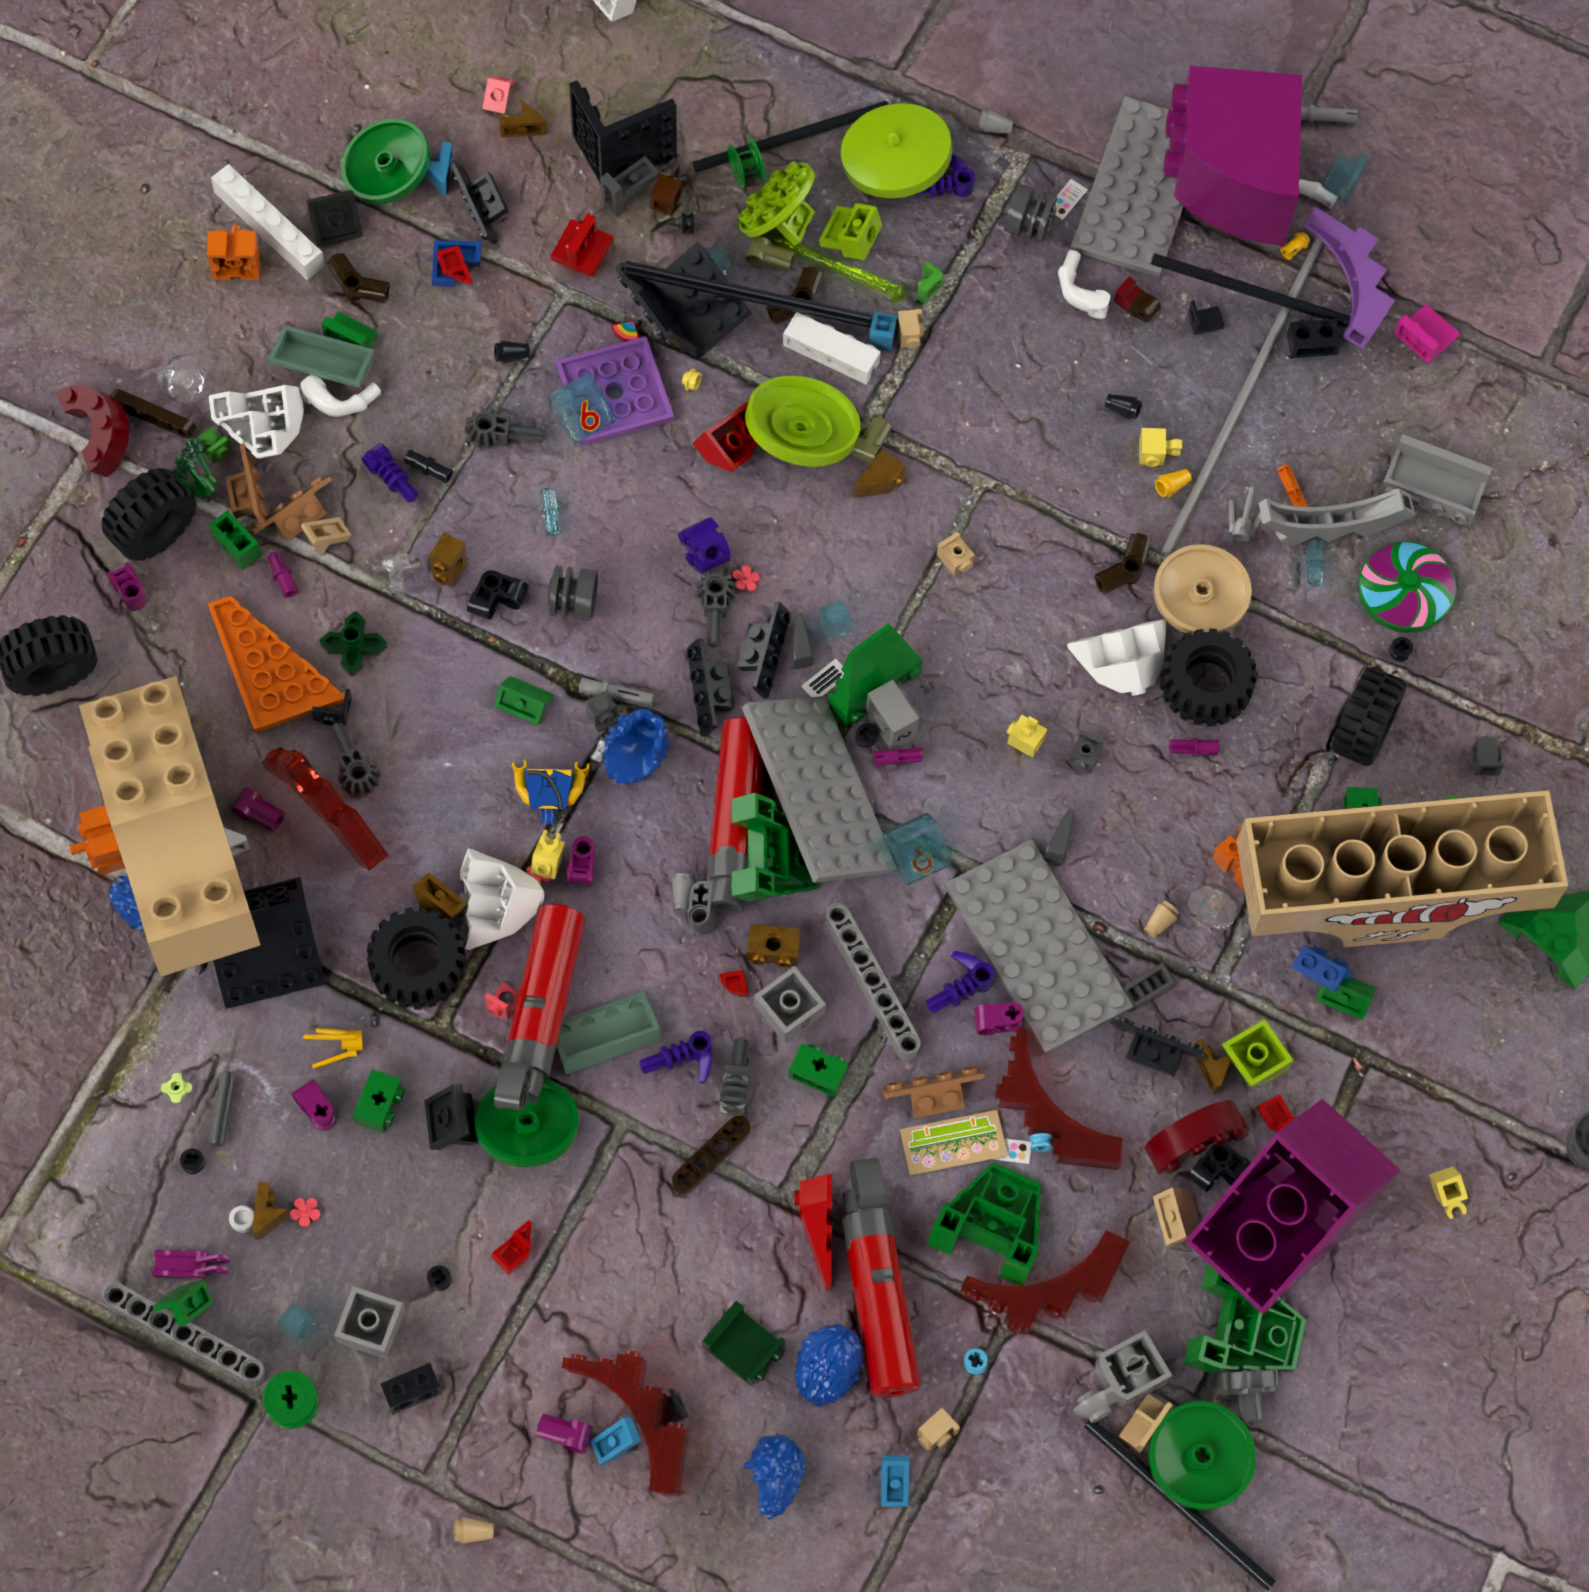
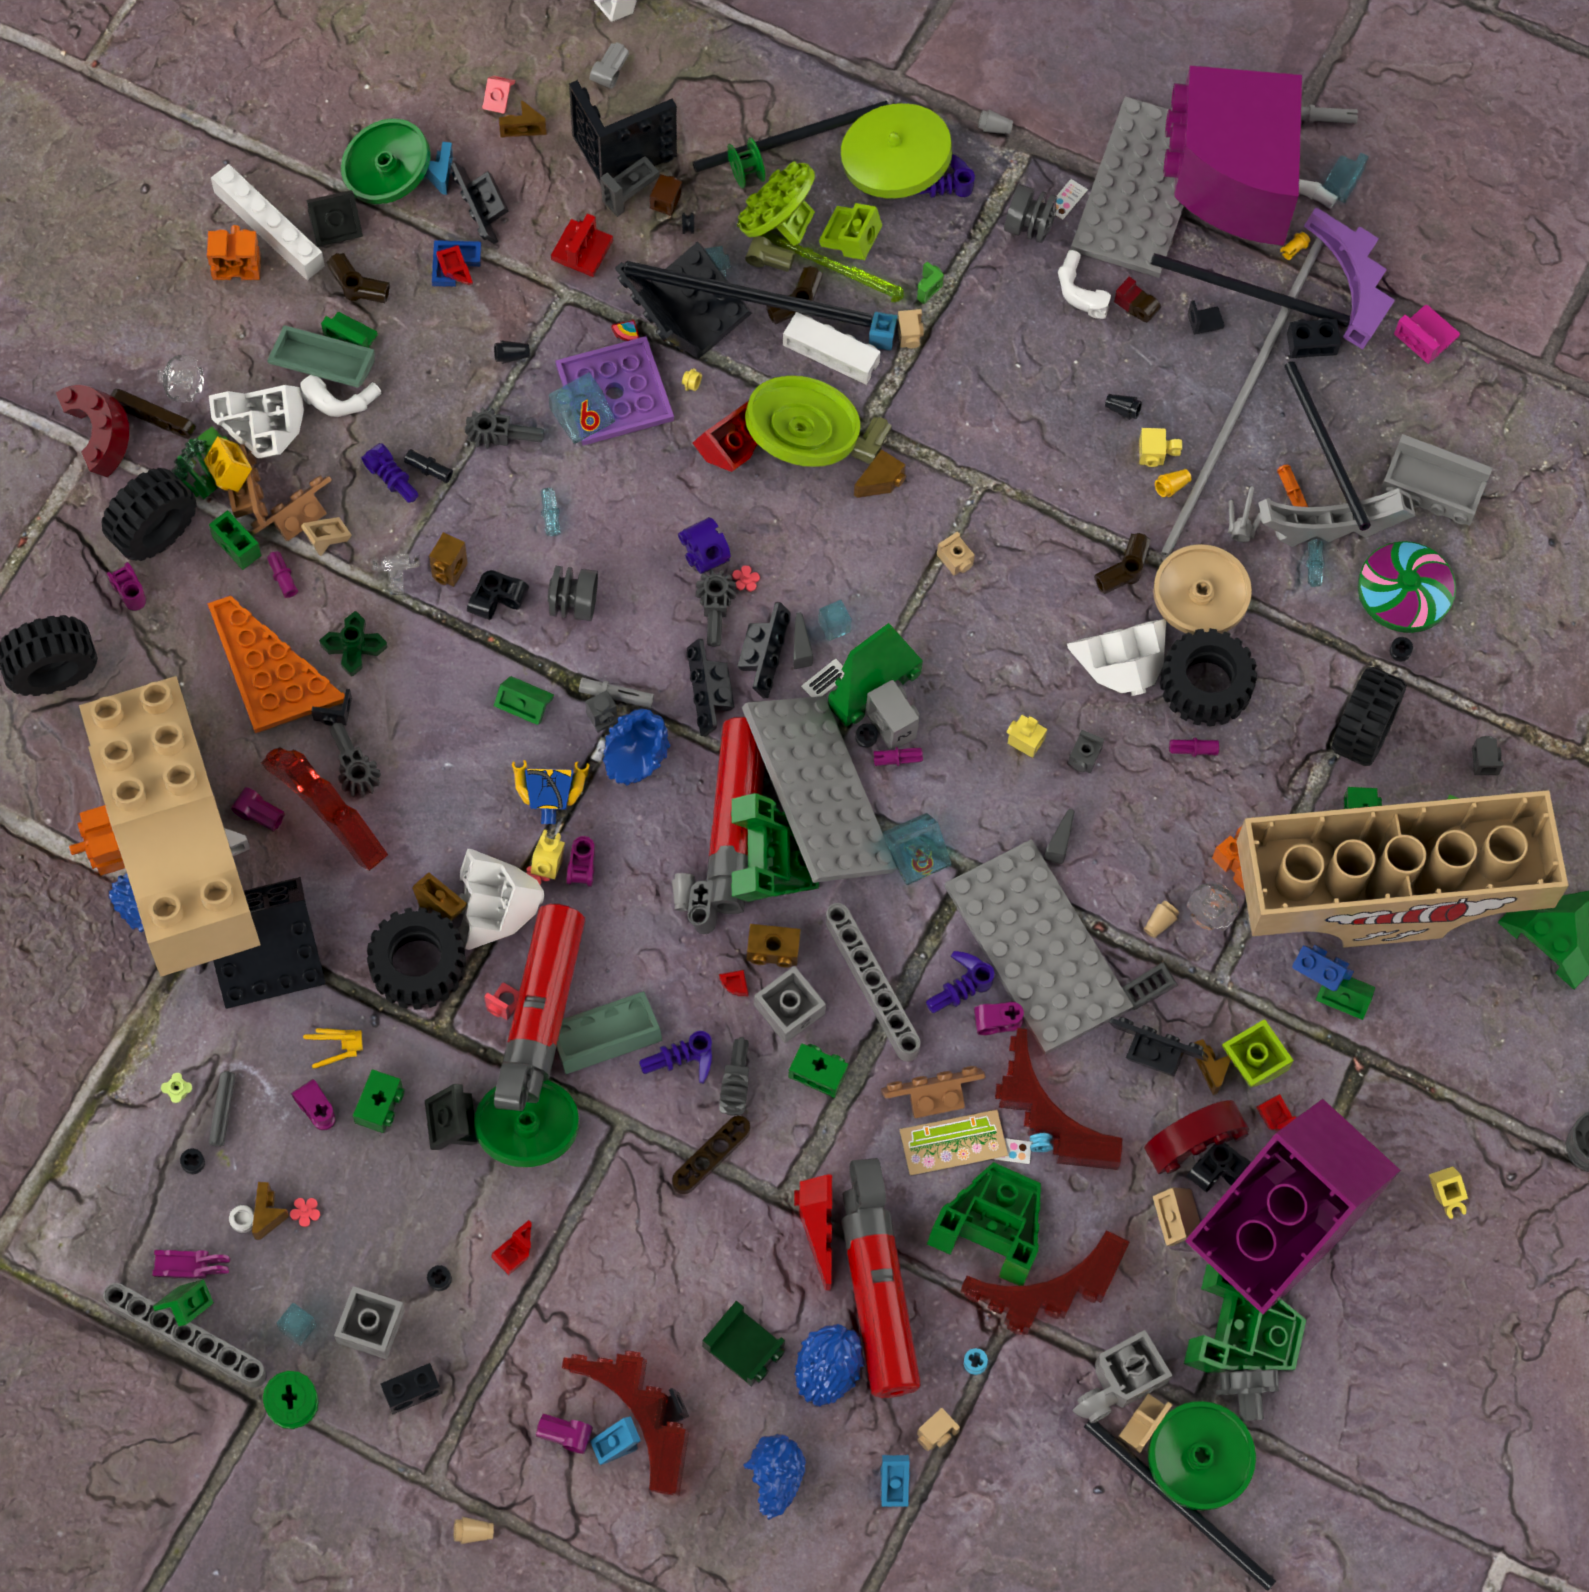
(227, 464): none -> yellow brick
(607, 70): none -> light grey piece
(1327, 446): none -> black piece

